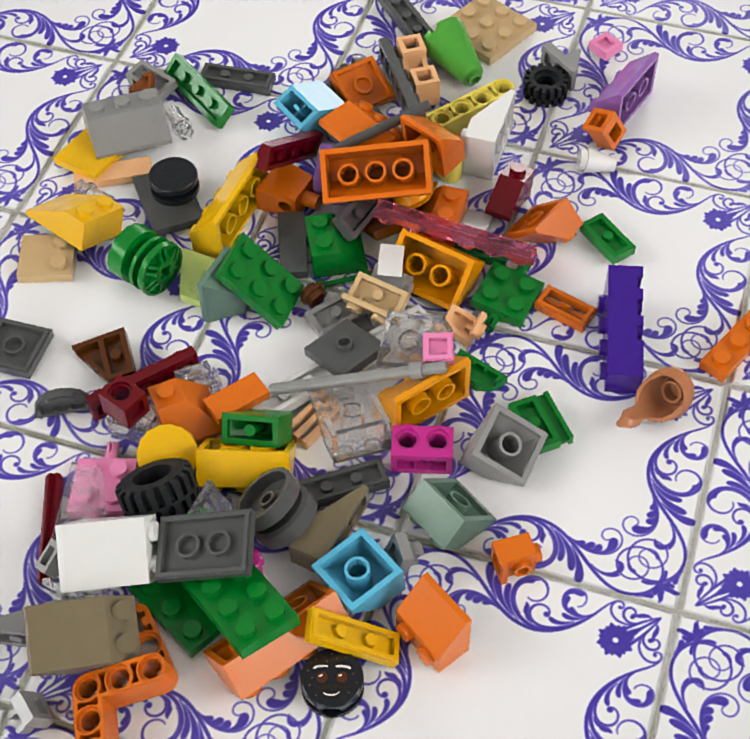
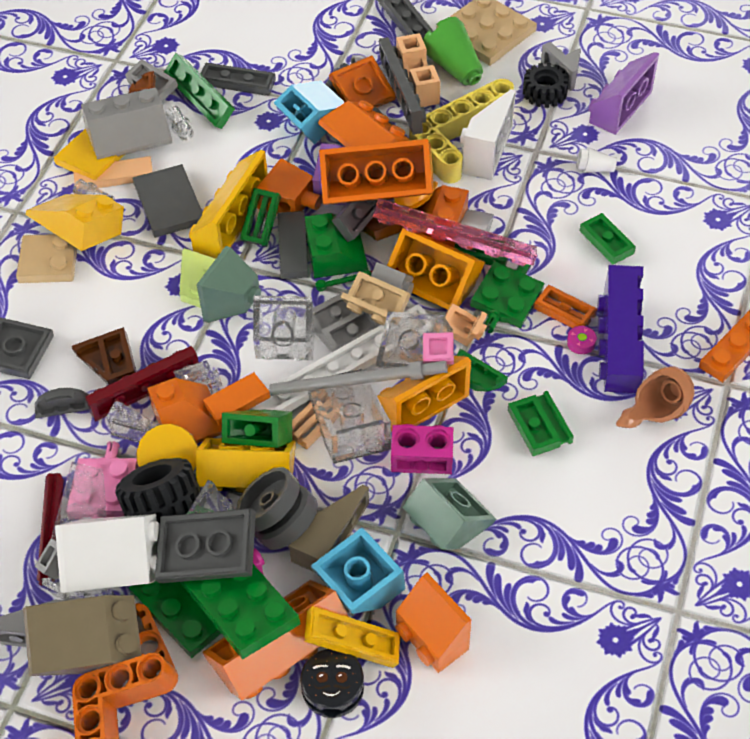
(31, 710): light grey tile -> none
(124, 401): dark red brick -> none
(144, 259): green wheel -> none
(174, 181): black head -> none
(259, 281): green plate -> none
(261, 215): none -> green tile
(283, 327): none -> clear slope
(288, 150): dark red plate -> none
(313, 294): reddish brown plate -> none
(338, 483): dark grey tile -> none
(344, 349): dark grey plate -> none
(383, 126): dark grey bar -> none
(390, 260): white sticker -> none
(403, 552): light grey tile -> none
(445, 147): orange slope -> none
(504, 447): light grey slope -> none
(510, 191): dark red slope -> none
(514, 556): orange brick -> none
(547, 223): orange slope -> none
(581, 340): none -> dark pink tile
(604, 128): orange brick -> none
(605, 46): bright pink plate -> none

